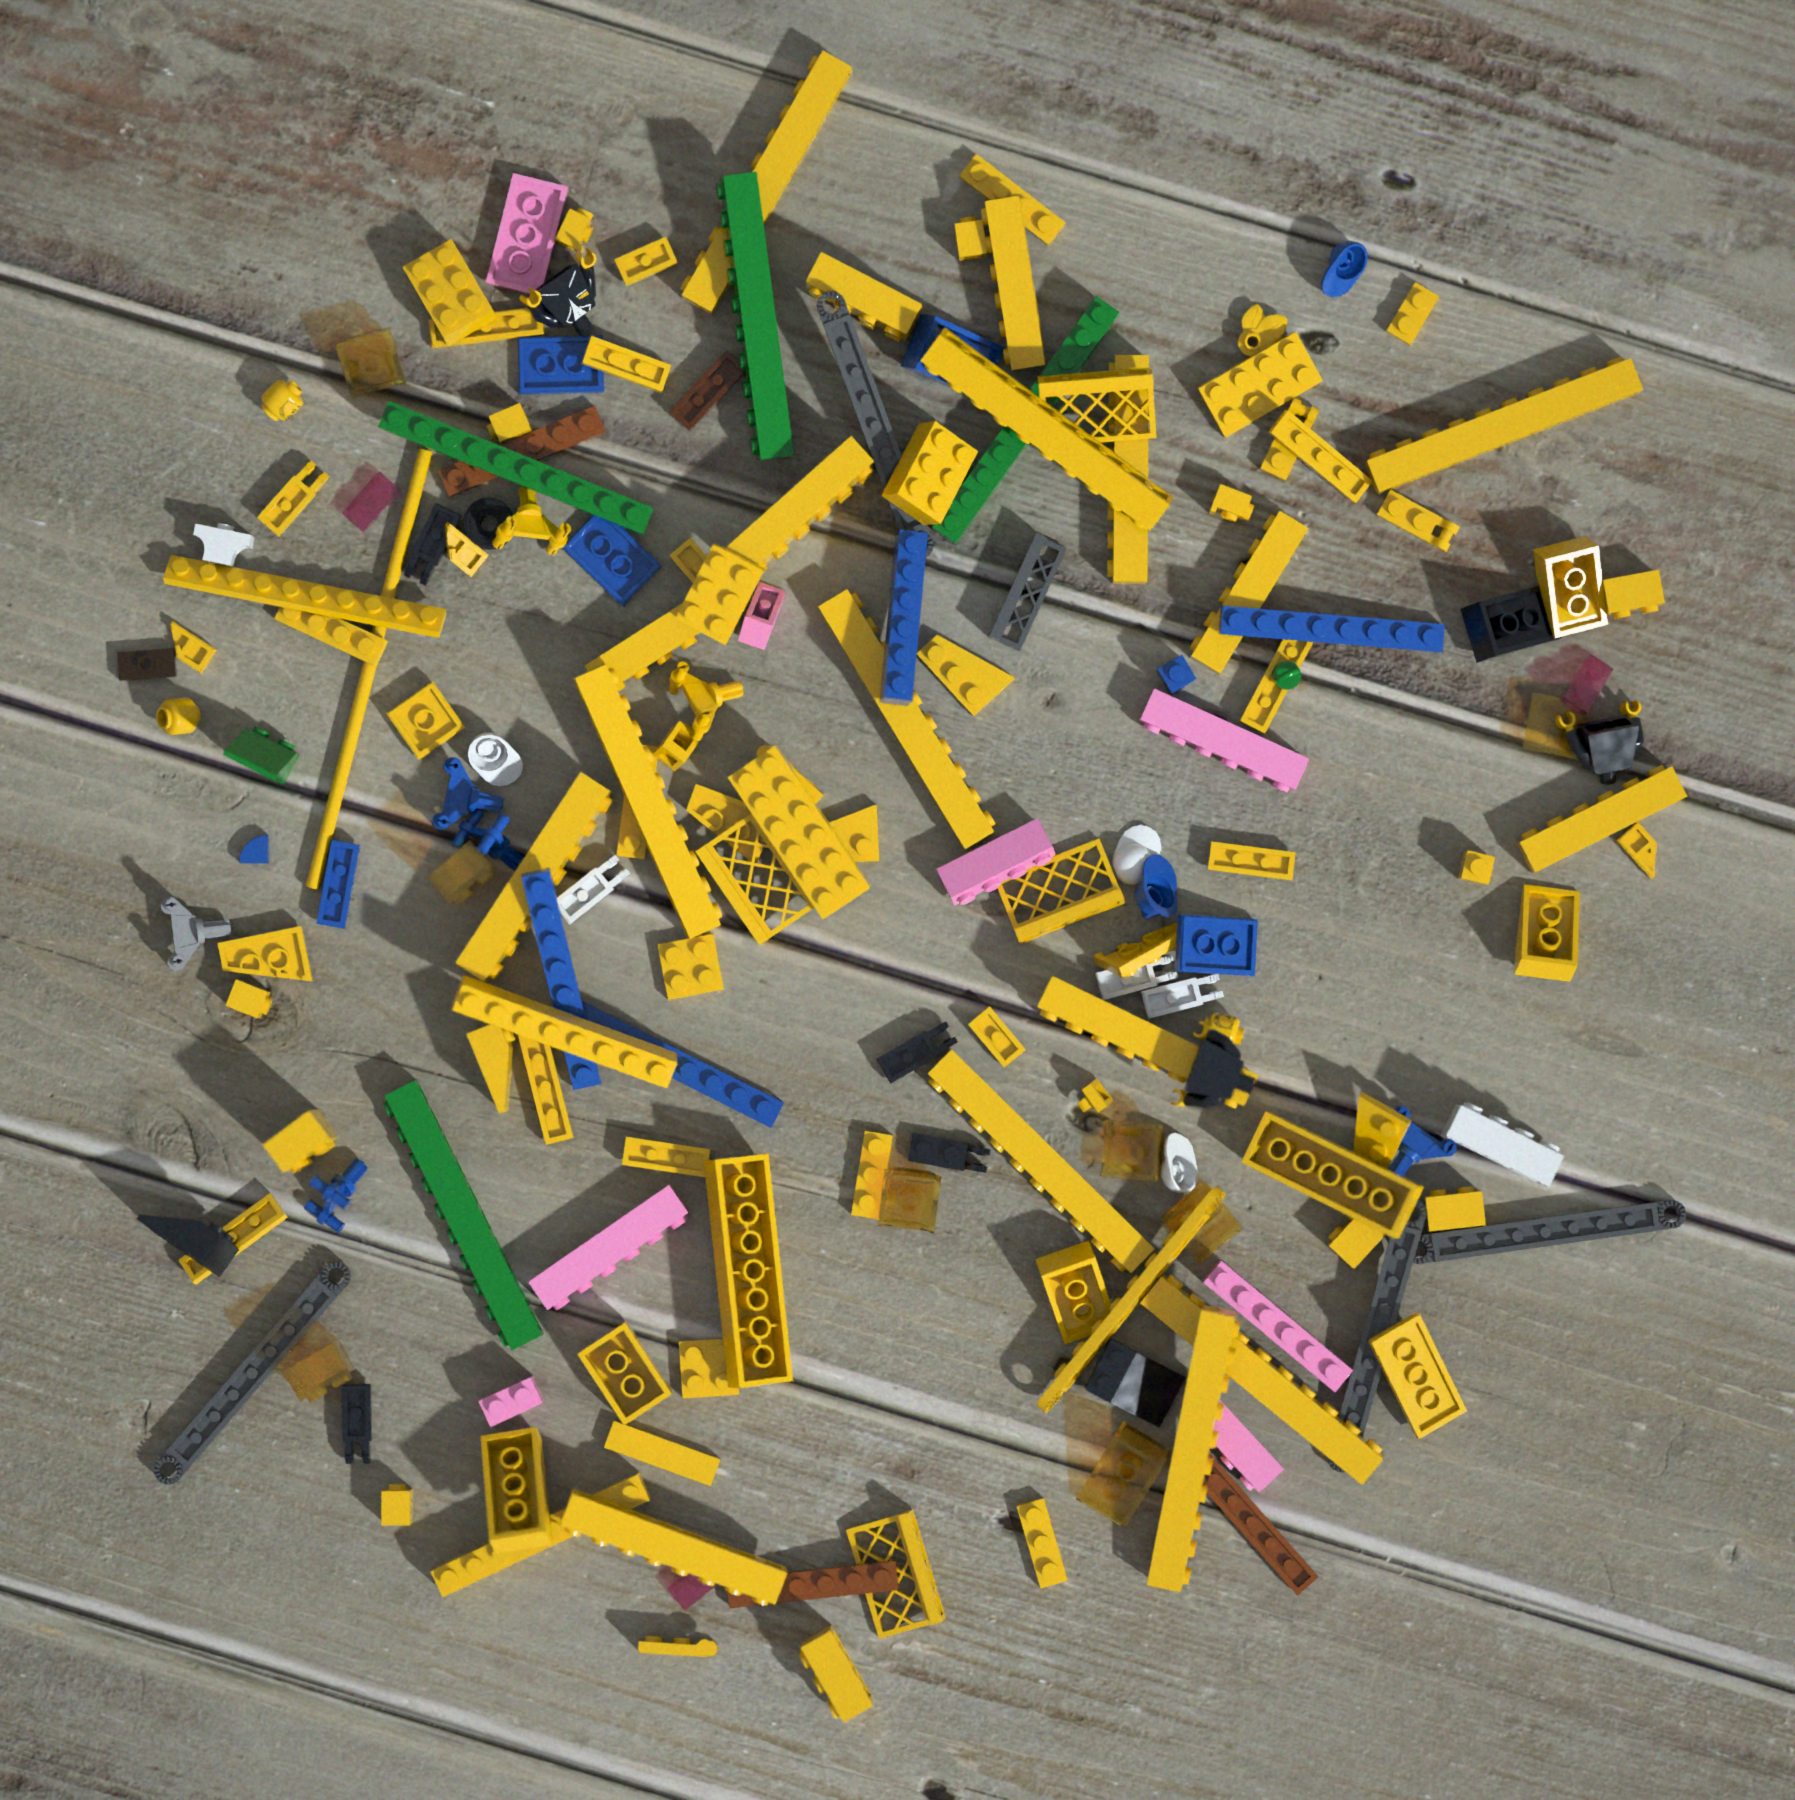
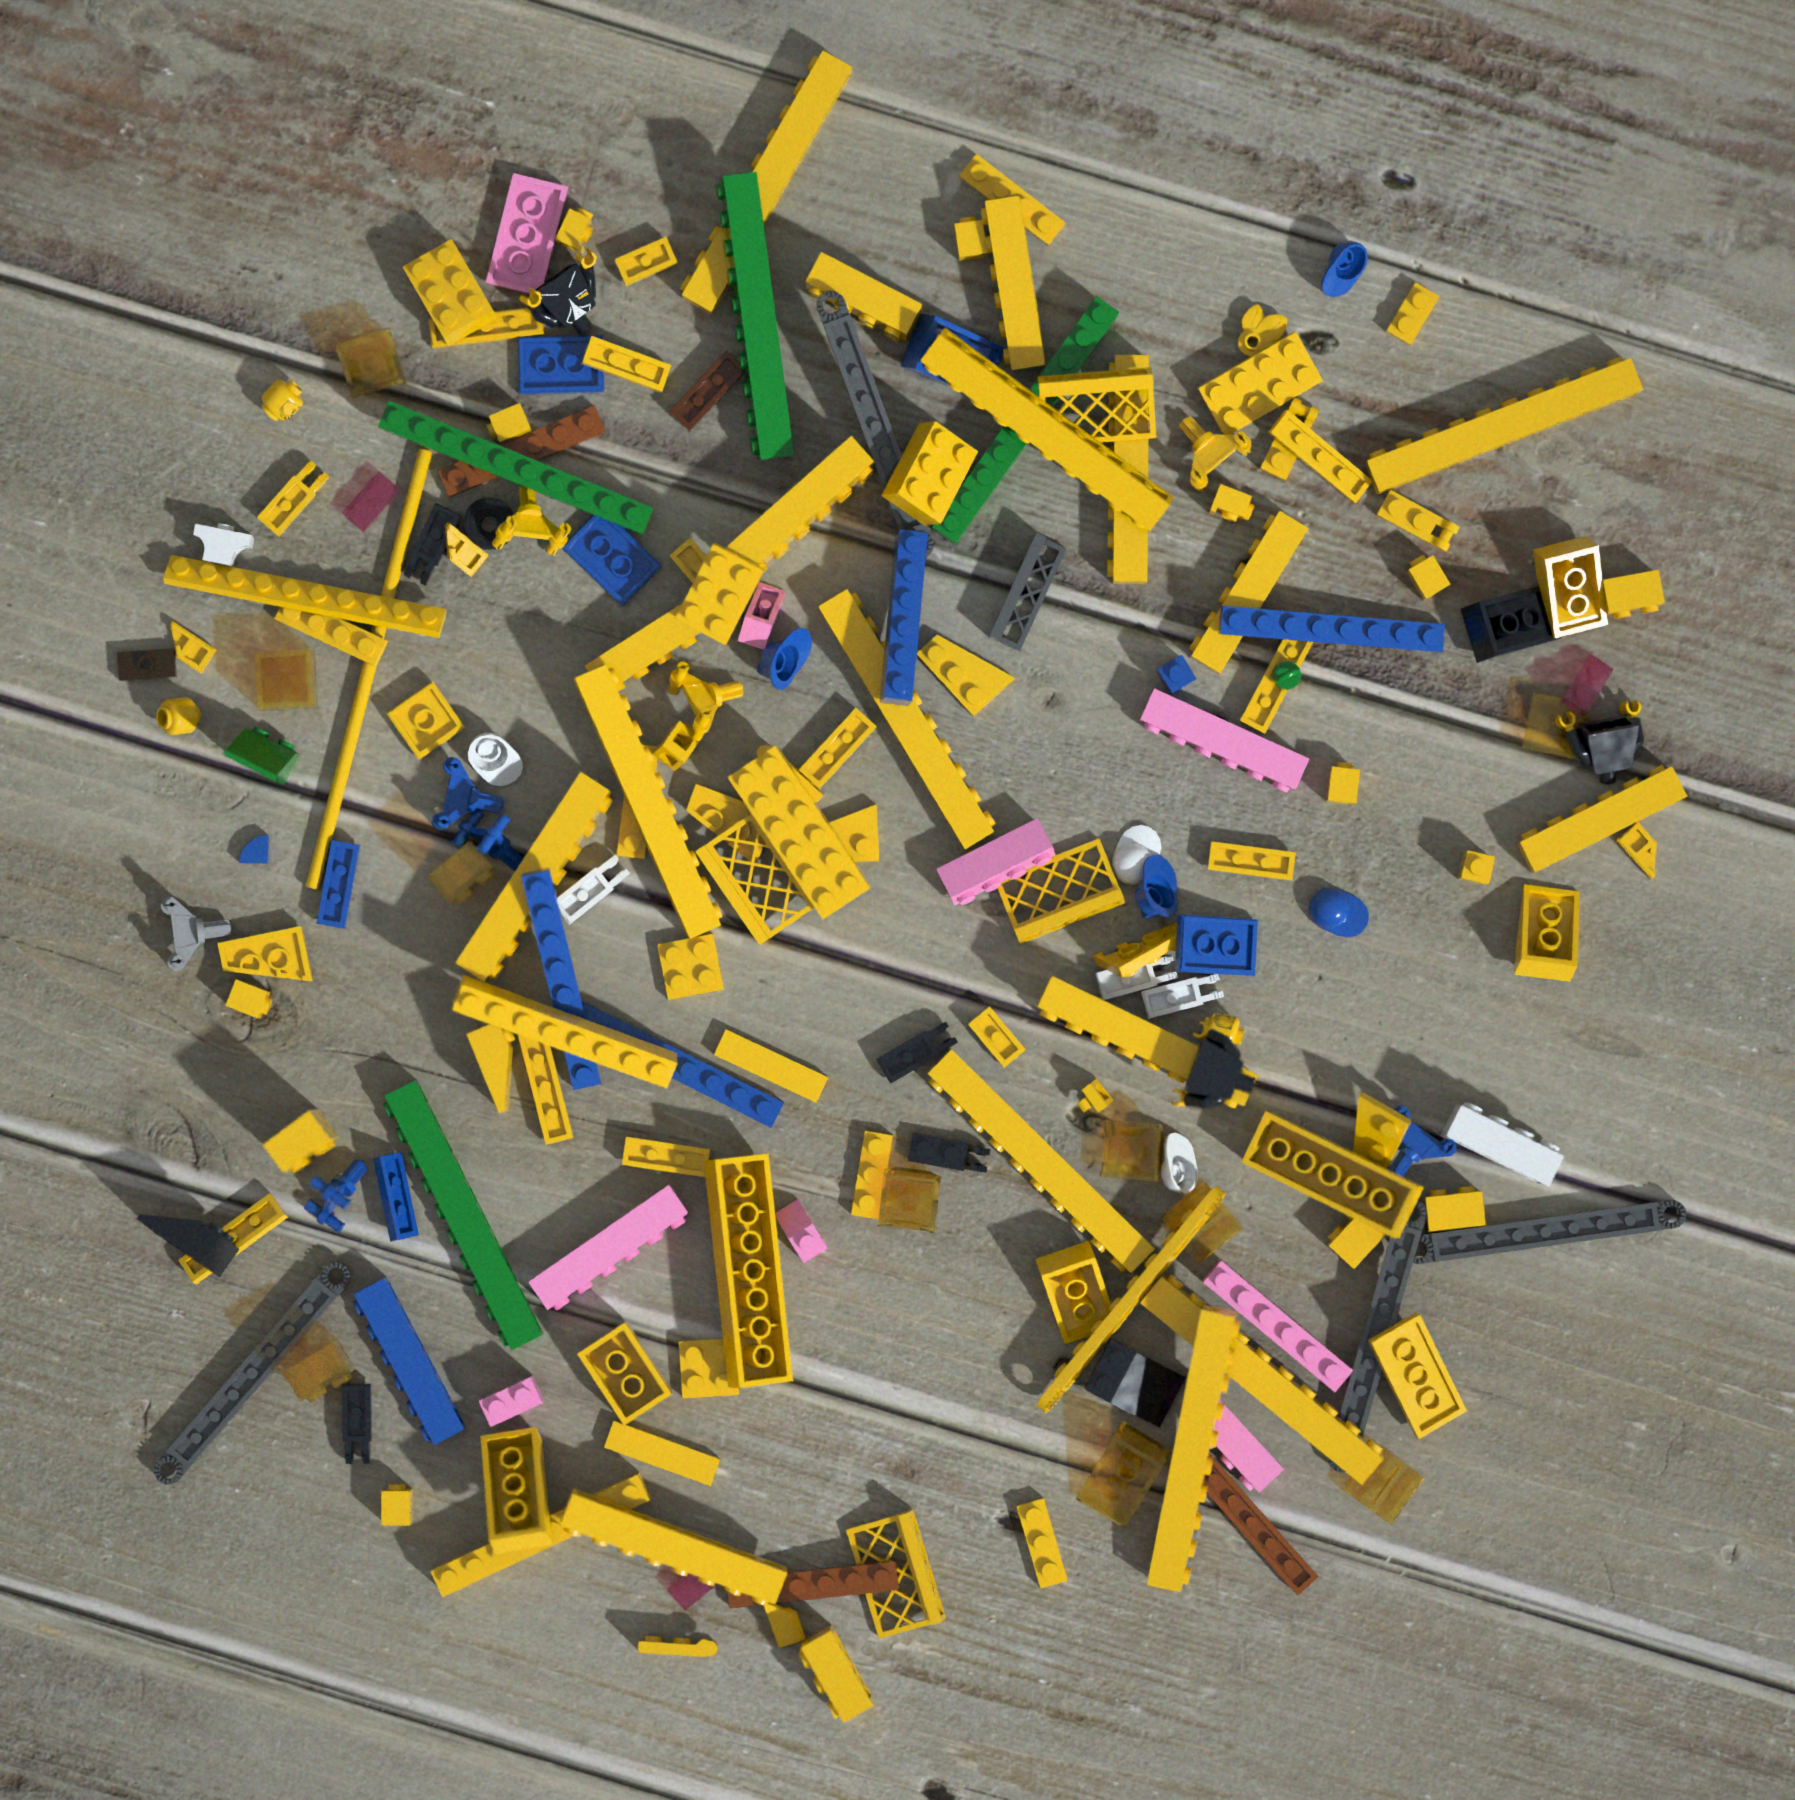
(286, 680): none -> clear yellow brick
(395, 1196): none -> blue plate
(409, 1360): none -> blue brick
(771, 1066): none -> yellow tile
(784, 659): none -> blue piece
(784, 1624): none -> yellow tile
(801, 1231): none -> bright pink slope
(837, 748): none -> yellow plate
(1211, 450): none -> yellow axle
(1338, 912): none -> blue cap
(1343, 783): none -> yellow brick
(1386, 1488): none -> clear yellow slope
(1427, 576): none -> yellow brick

